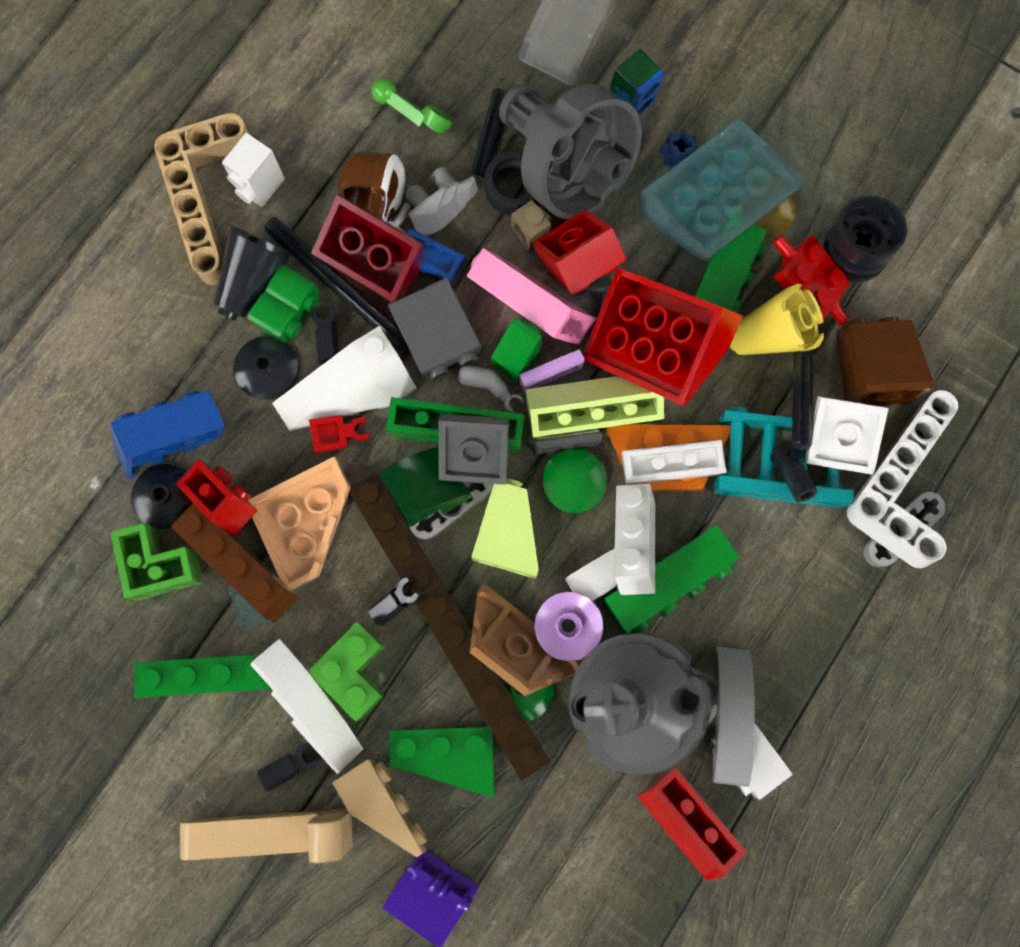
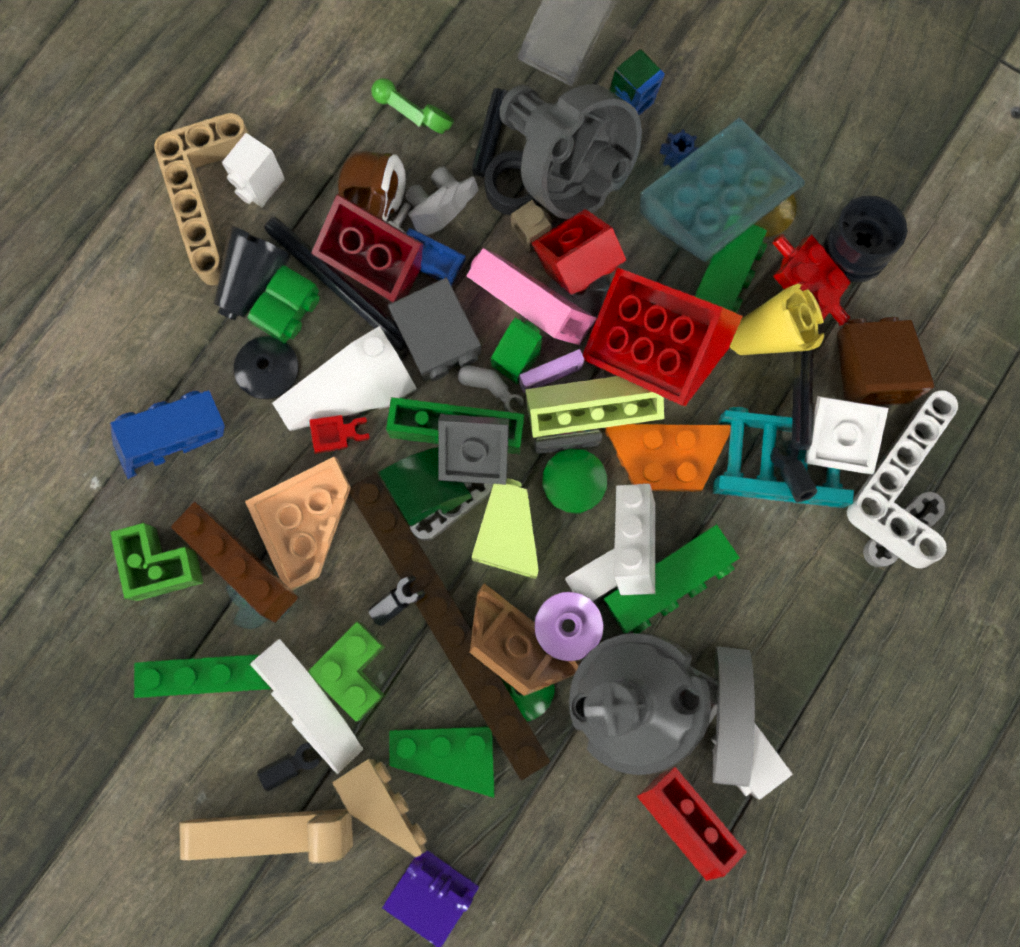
(162, 512): black dish -> none
(217, 497): red brick -> none
(325, 335): black bar -> none
(673, 462): white tile -> none

